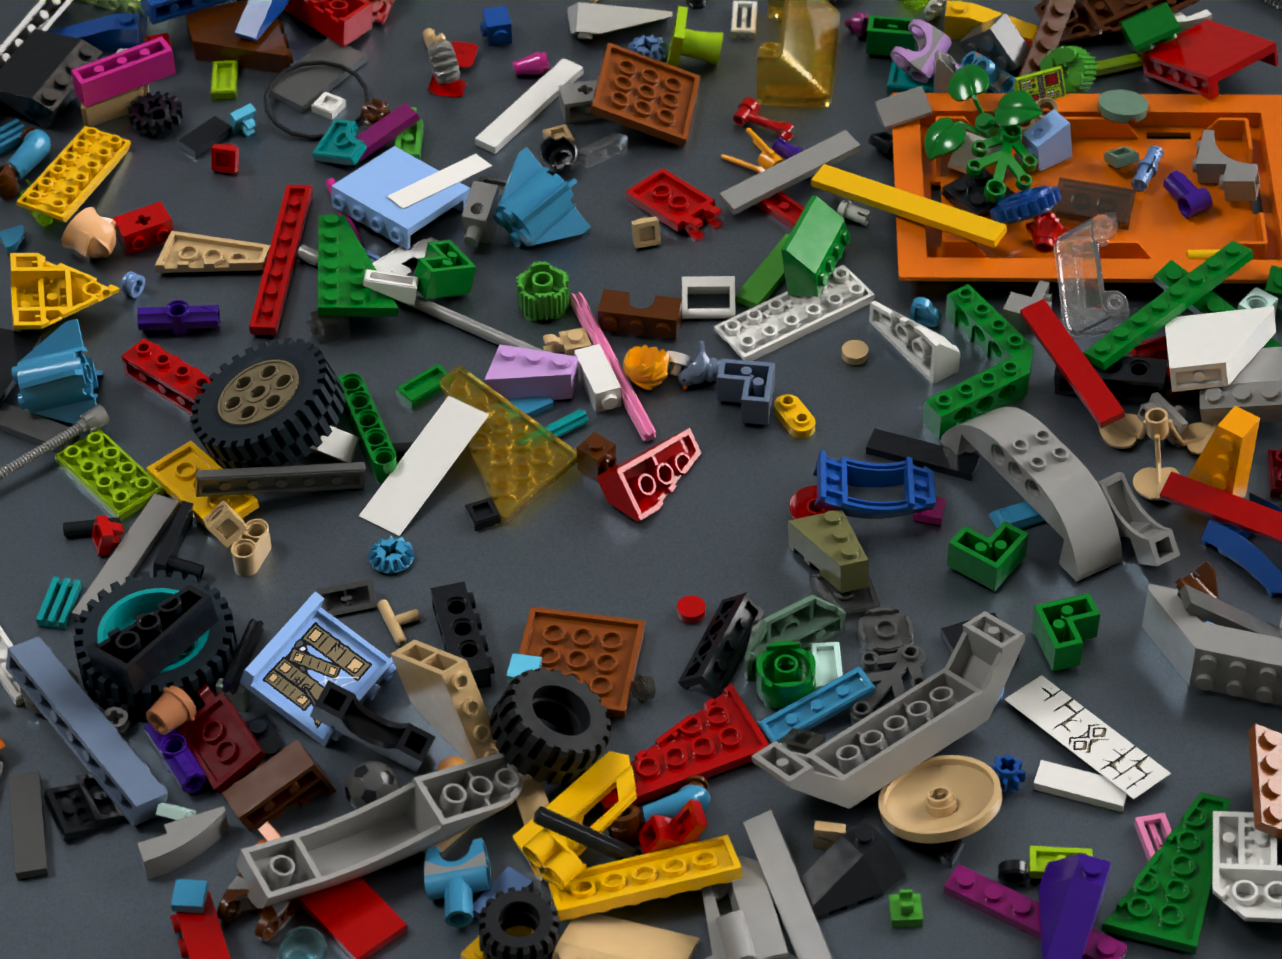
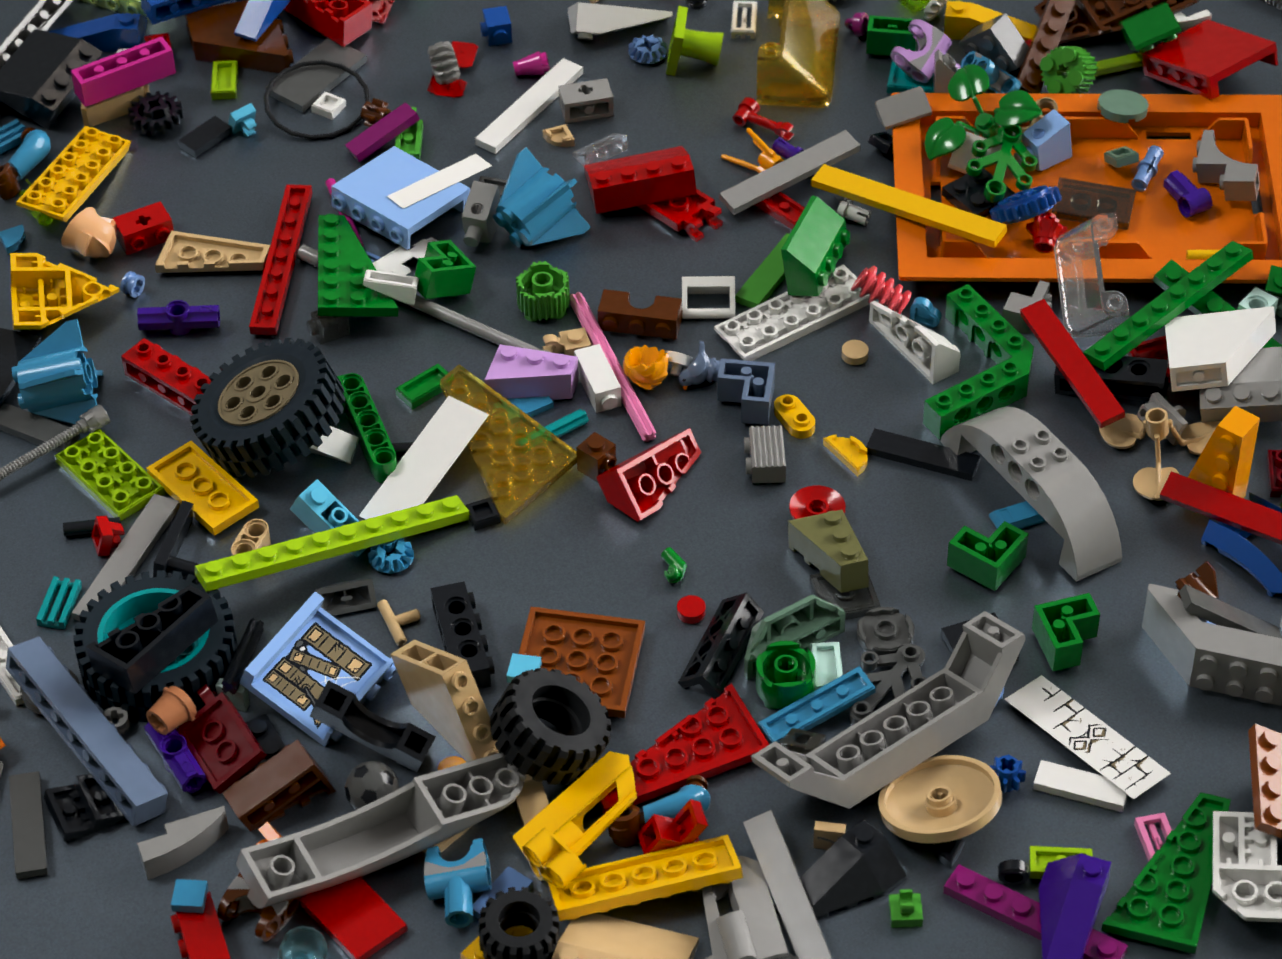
(173, 811): light aqua tile -> none
(225, 158): red tile -> none
(225, 524): tan brick -> none
(280, 479): dark grey tile -> none
(322, 510): none -> medium azure slope
(331, 543): none -> lime plate
(340, 144): teal tile -> none
(430, 37): tan arm -> none
(559, 154): black hair -> none
(584, 834): black axle -> none
(640, 179): none -> red slope
(643, 688): clear smoke plate -> none
(645, 94): dark orange plate -> none
(645, 232): tan tile -> none
(676, 567): none -> green arm
(766, 454): none -> light grey brick
(836, 475): blue wedge -> none
(848, 451): none -> yellow tile
(882, 291): none -> coral piece
(932, 516): dark pink tile -> none
(1043, 84): slope -> none
(1150, 540): light grey arch -> none

